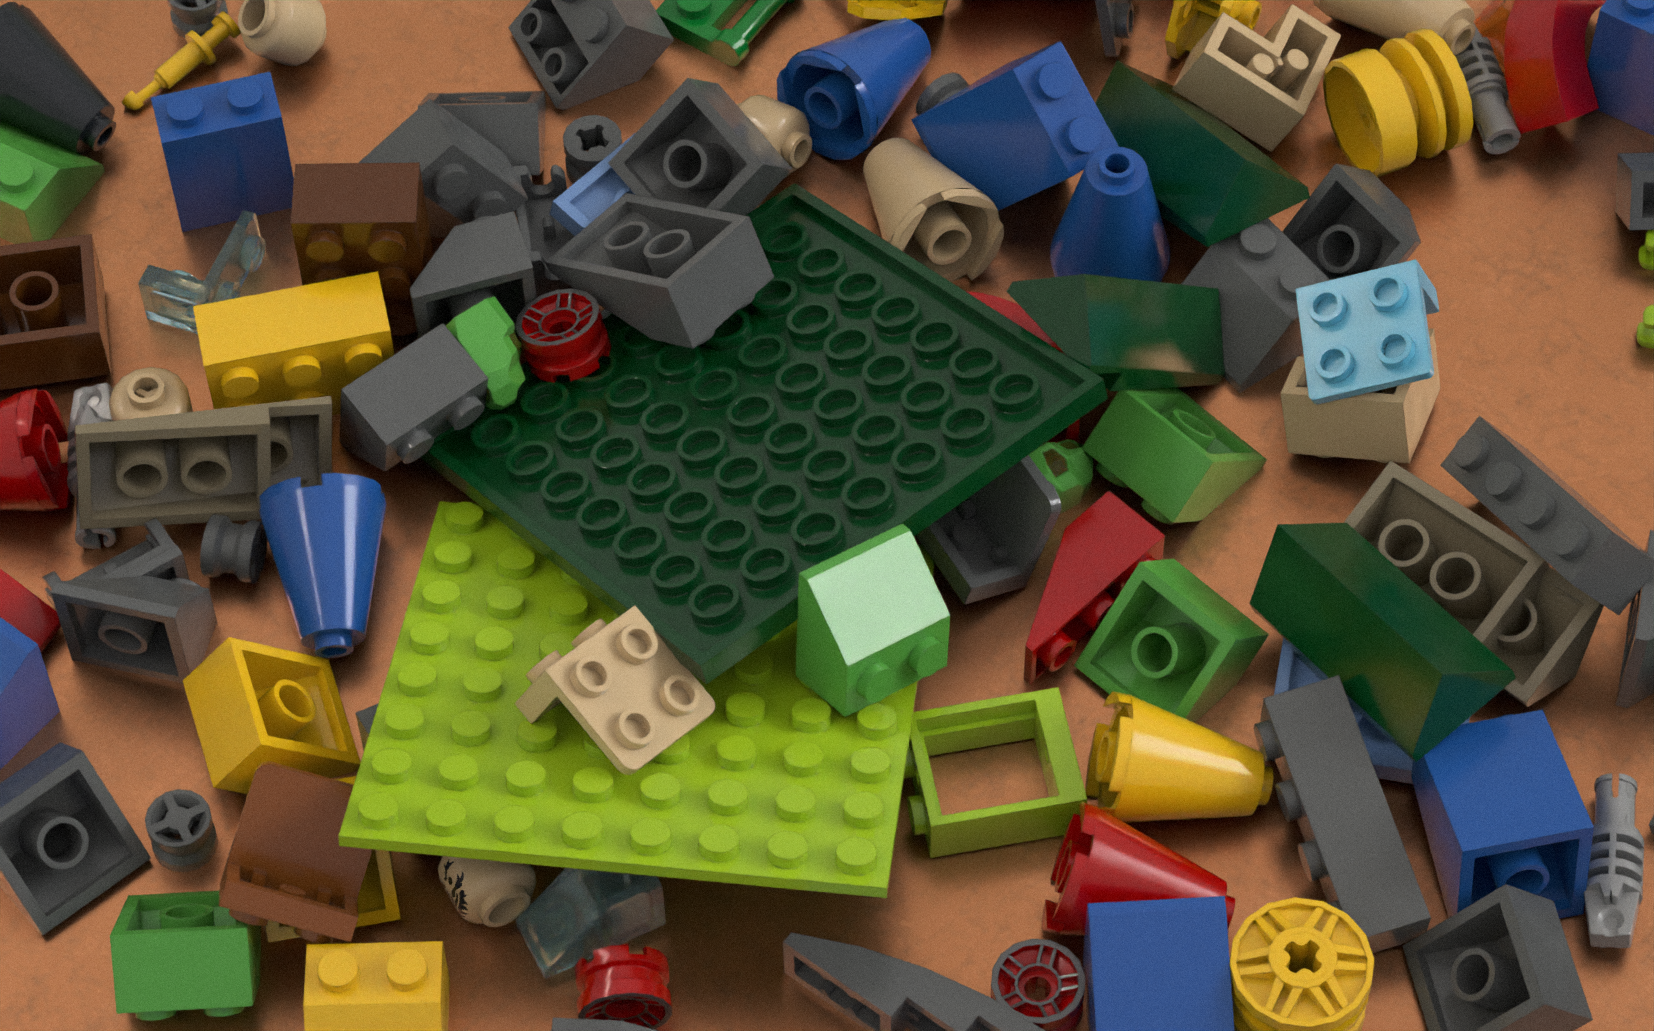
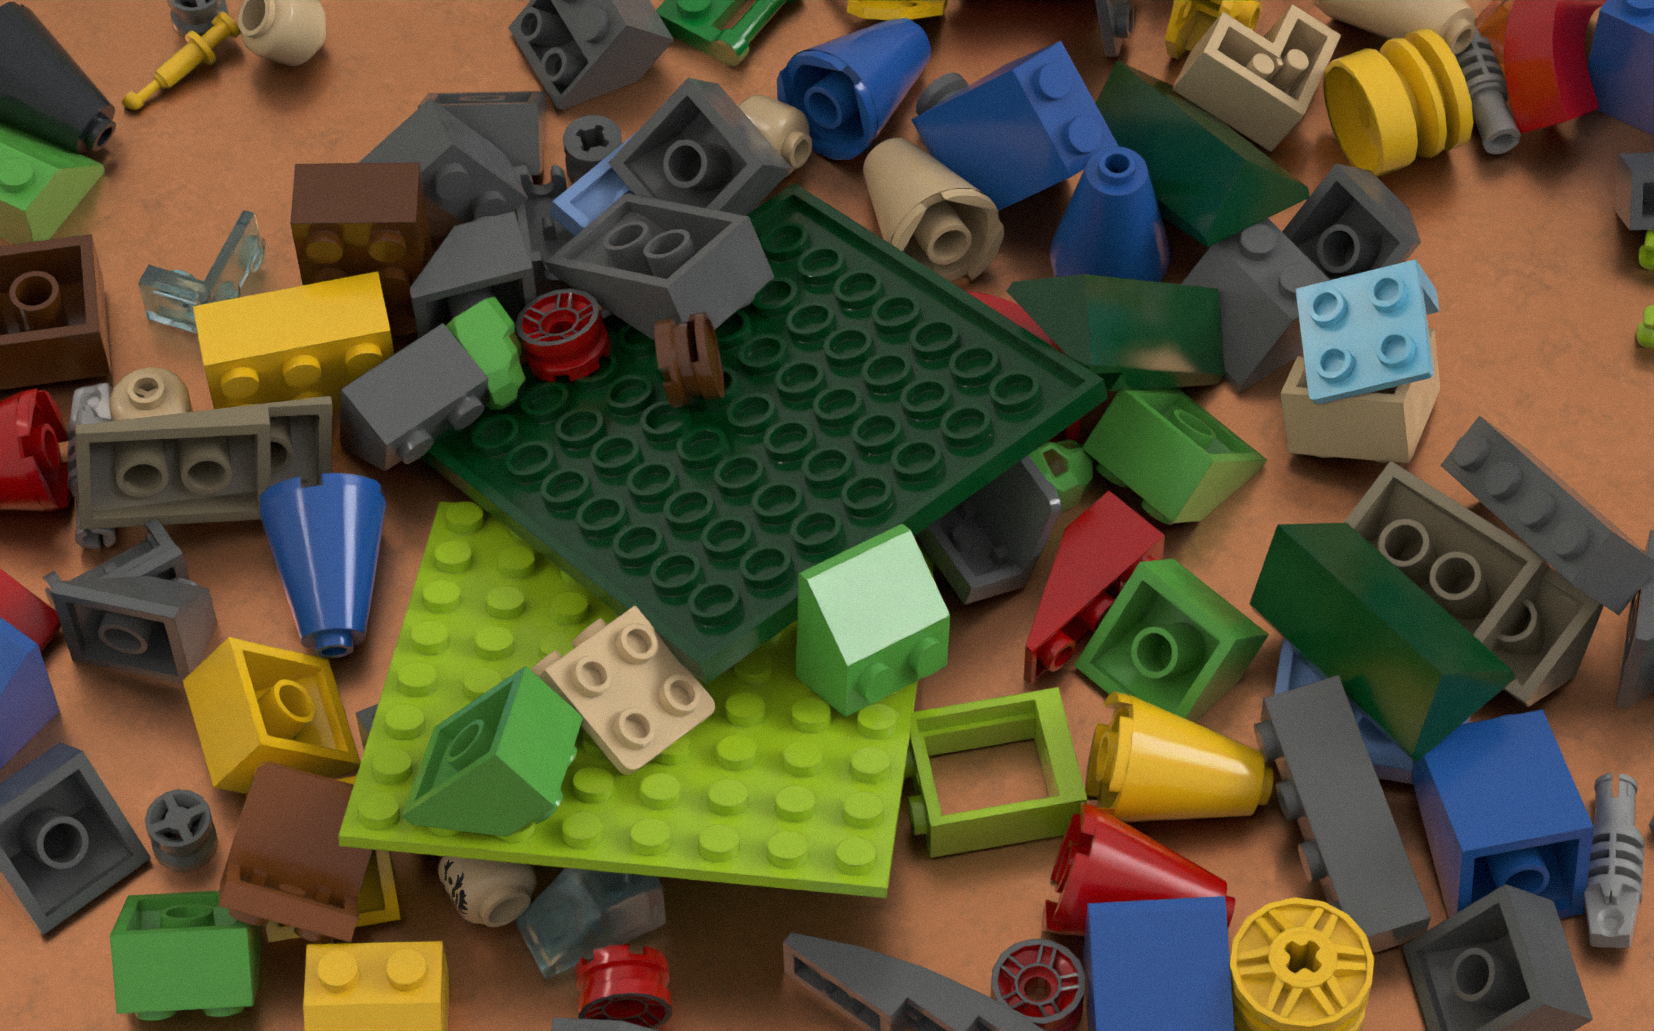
(225, 150): blue slope -> none
(233, 549): dark grey wheel -> none
(497, 760): none -> bright green slope
(689, 359): none -> reddish brown wheel

